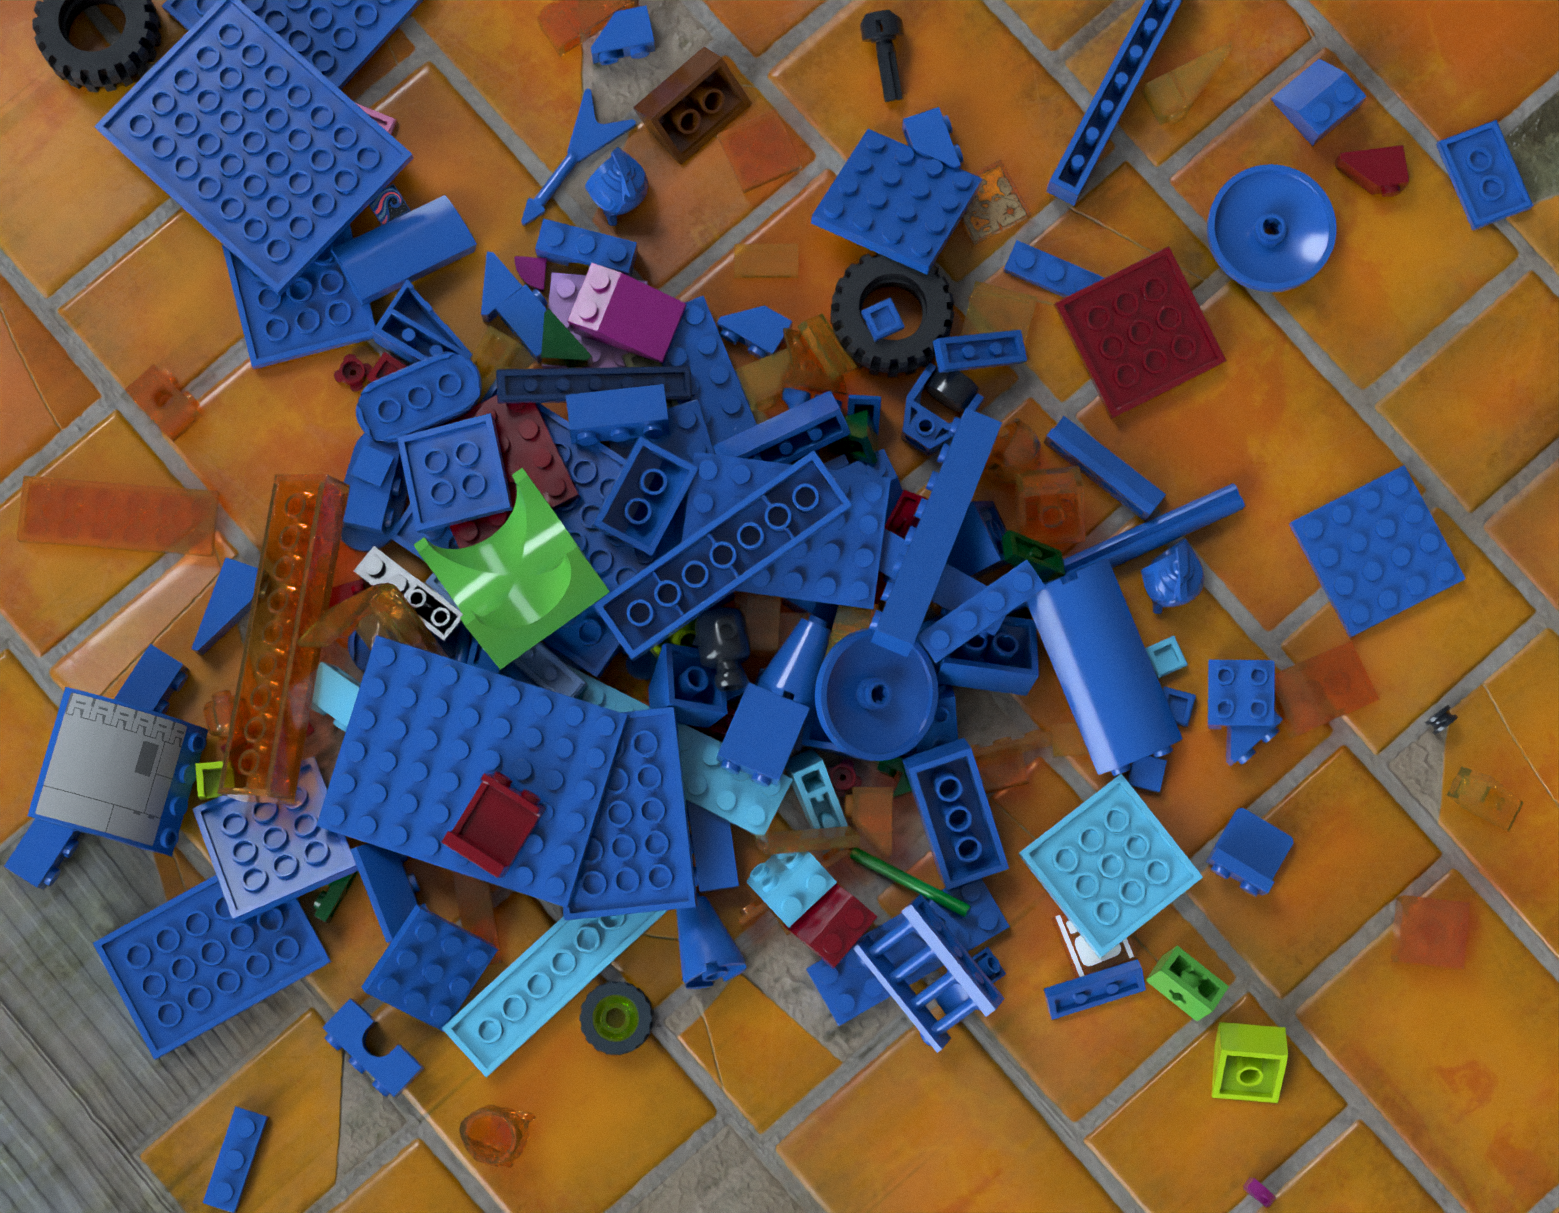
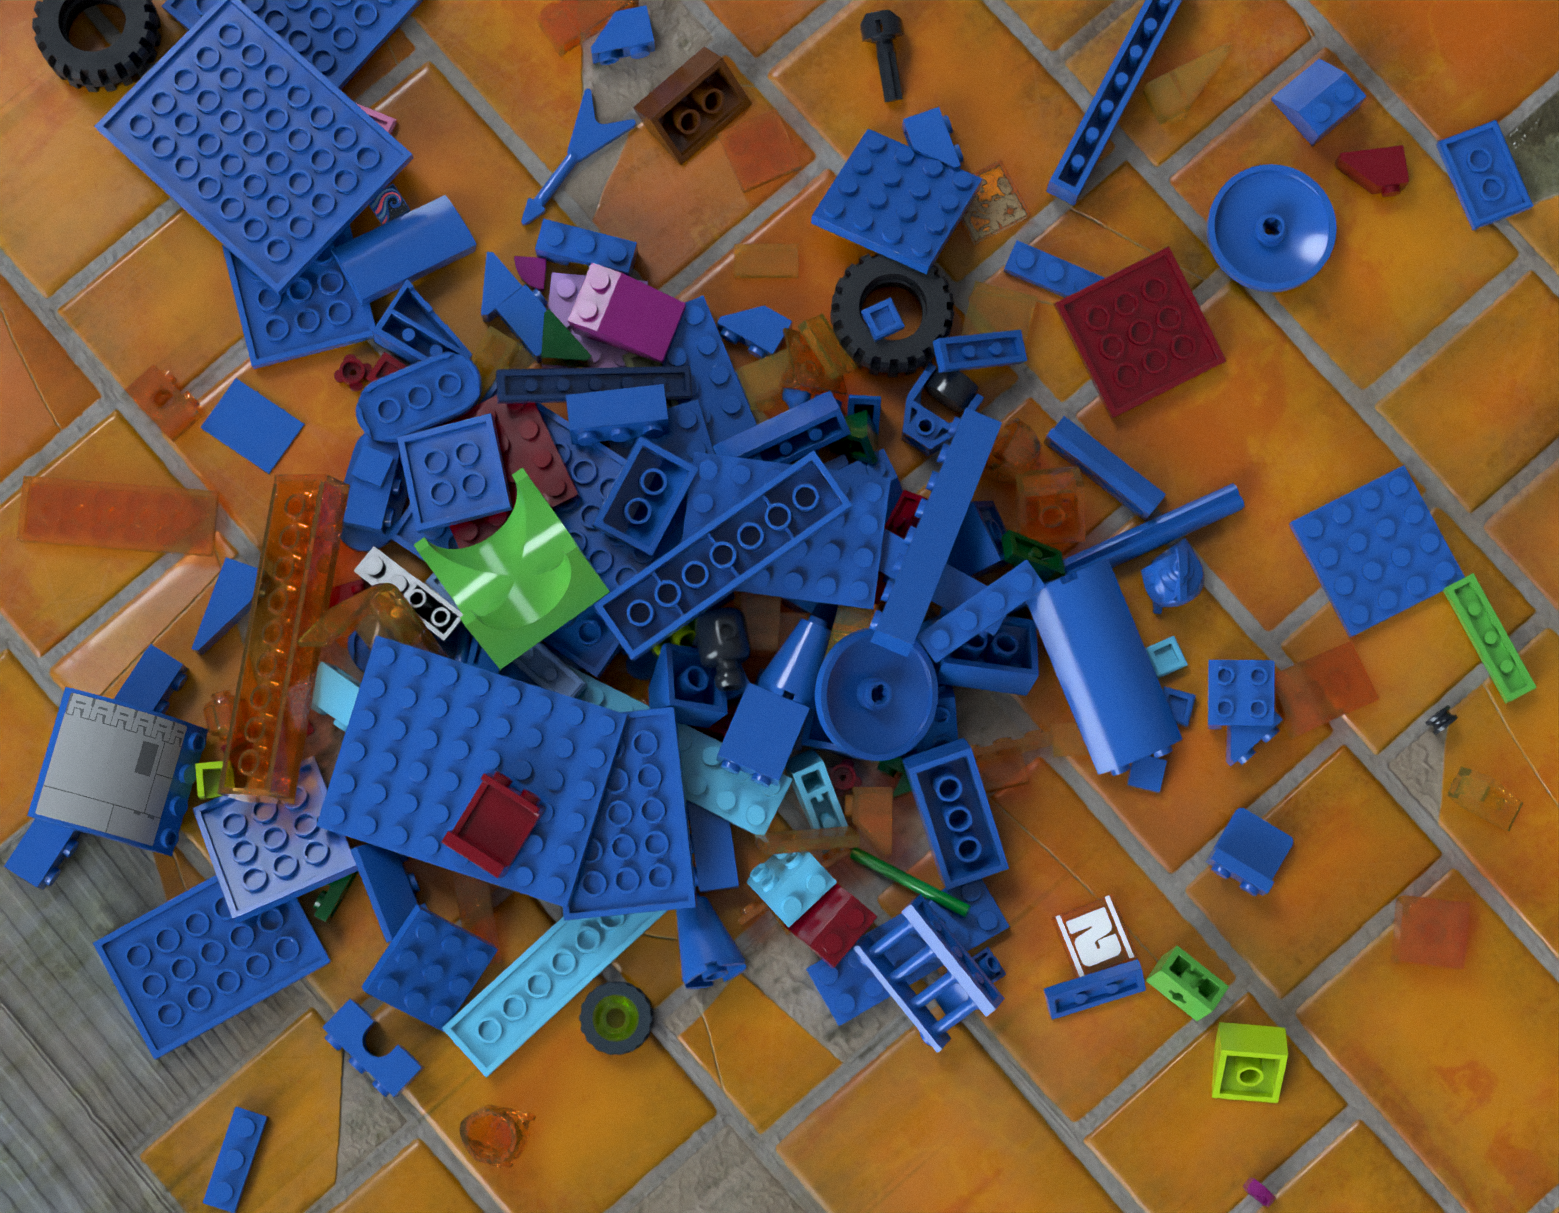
(252, 426): none -> blue window
(618, 185): blue helmet -> none
(1110, 865): medium azure plate -> none
(1489, 638): none -> bright green plate

